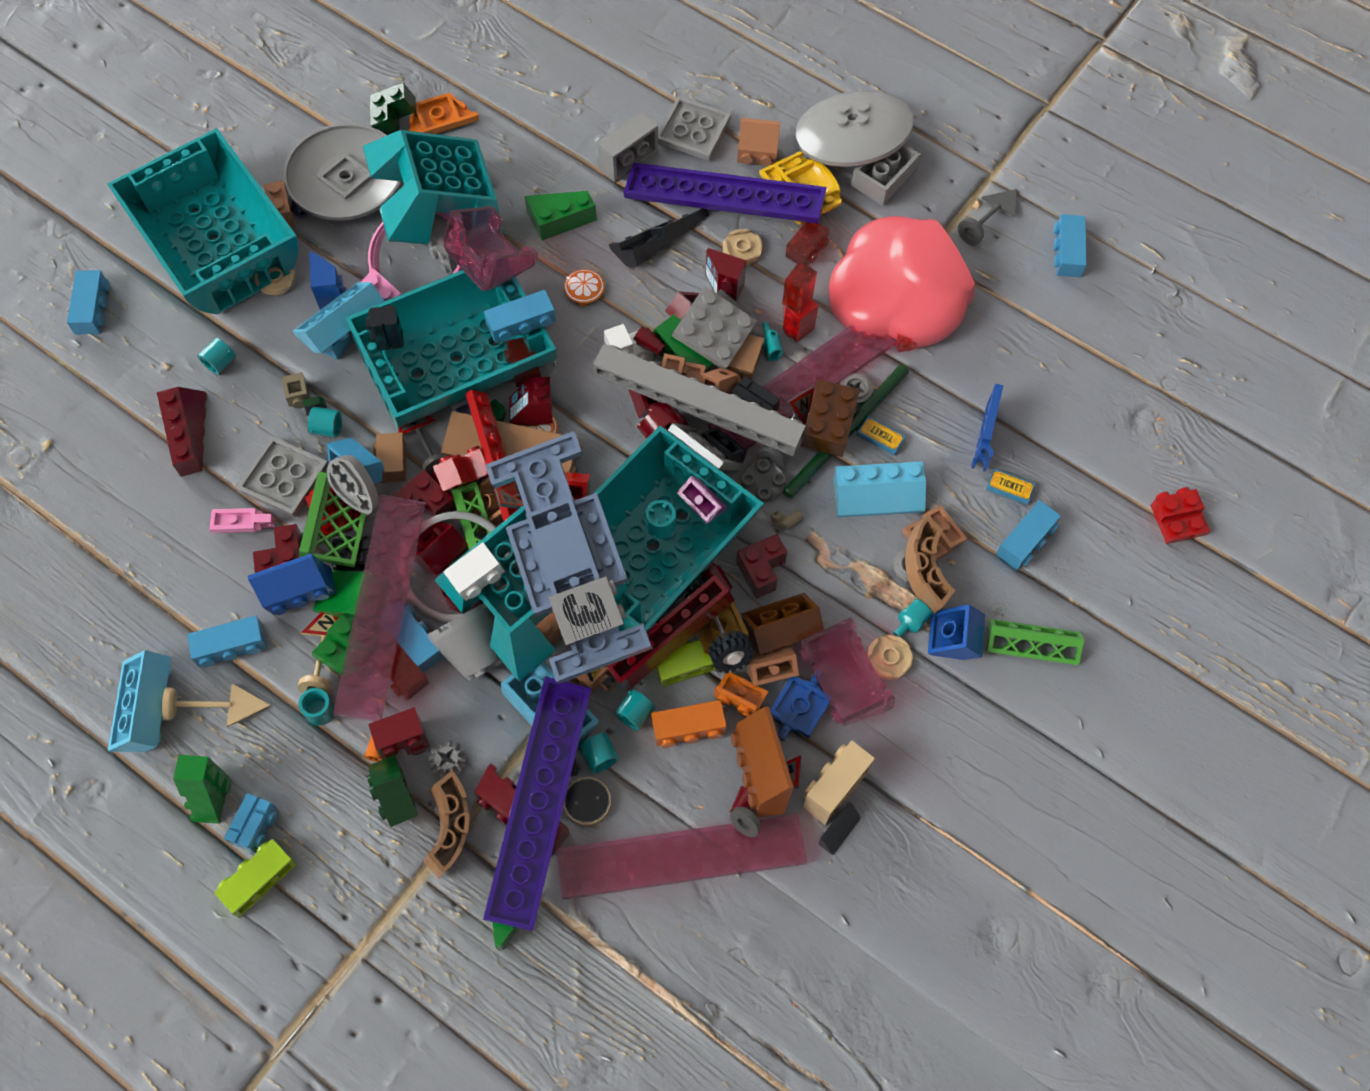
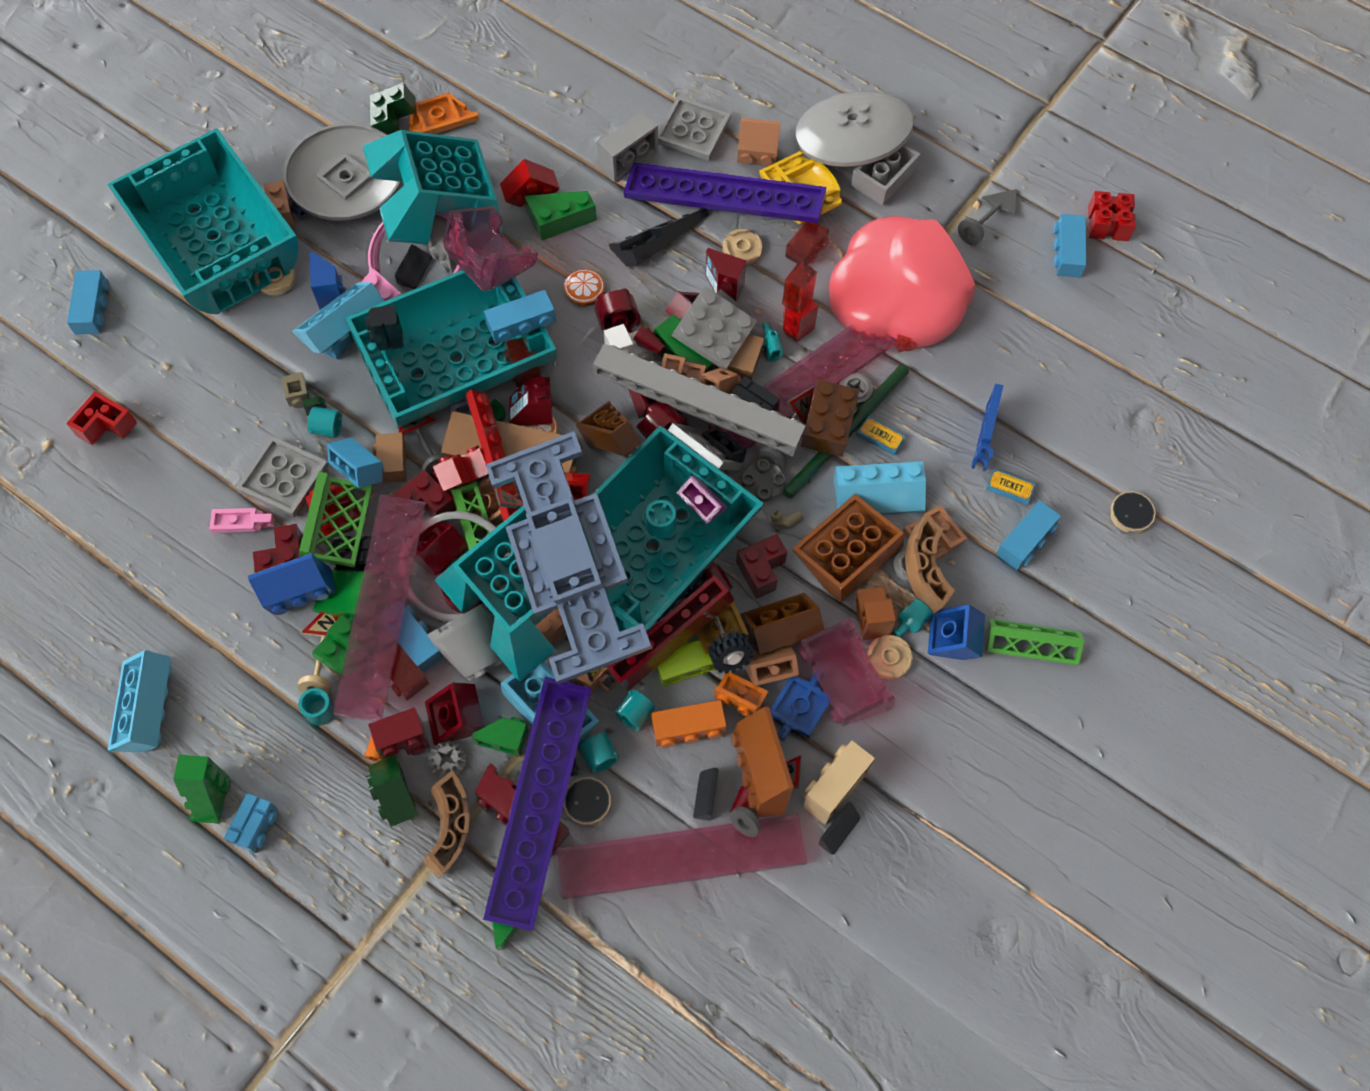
(100, 415): none -> red brick
(183, 422): dark red wedge -> none
(216, 356): teal piece -> none
(227, 641): dark azure brick -> none
(240, 706): tan piece -> none
(254, 878): lime brick -> none
(364, 488): light grey piece -> none
(412, 267): none -> black slope
(454, 712): none -> dark red slope
(474, 572): white piece -> none
(503, 736): none -> green slope
(527, 180): none -> red brick
(587, 610): light grey panel -> none
(609, 431): none -> reddish brown wedge
(617, 309): none -> dark red brick
(706, 794): none -> black slope
(849, 547): none -> dark orange slope
(875, 613): none -> dark orange brick
(1111, 216): none -> red brick
(1132, 512): none -> black tile
(1180, 515): red plate -> none

